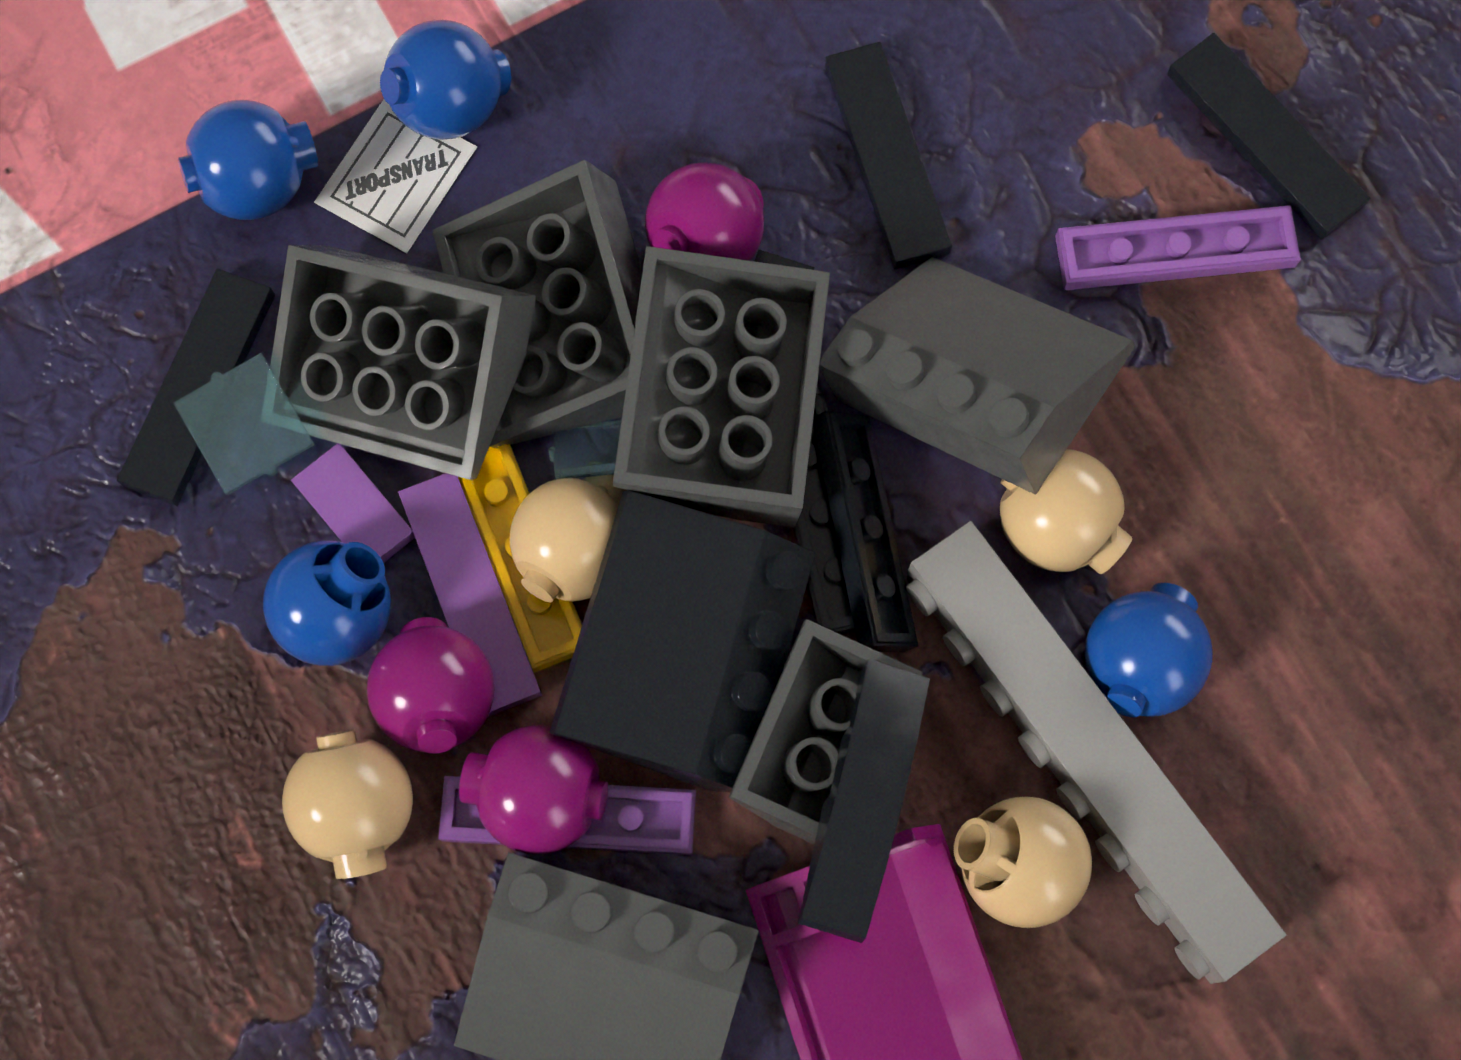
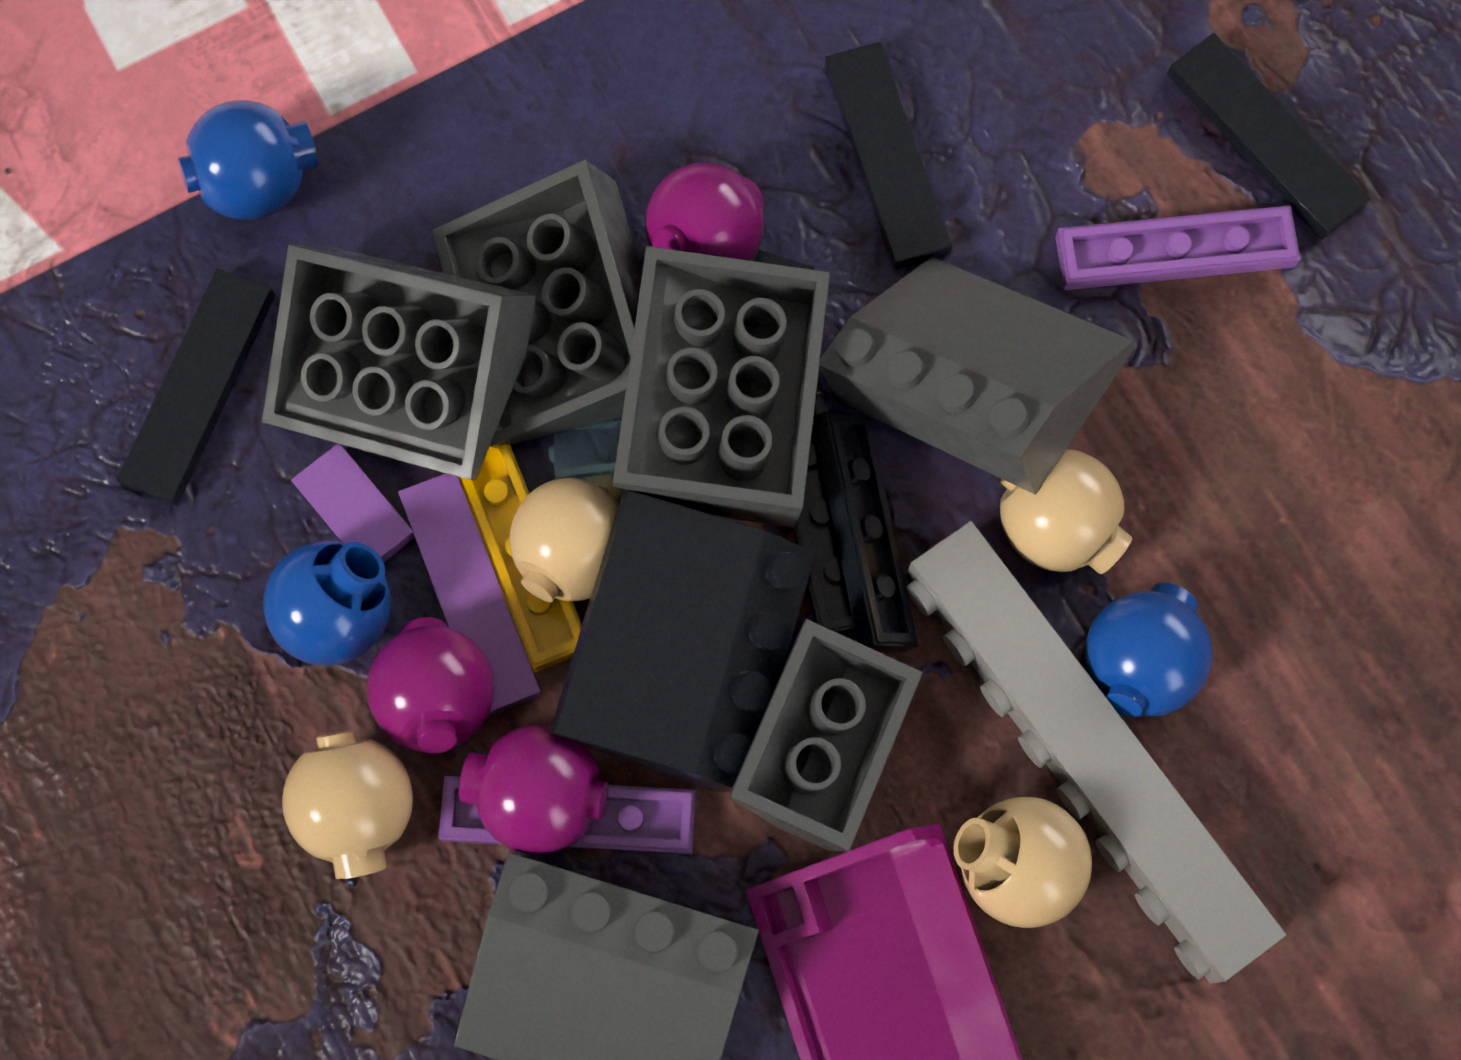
(244, 424): clear light blue piece -> none
(393, 179): white sticker -> none
(444, 79): blue brick -> none
(864, 802): black slope -> none

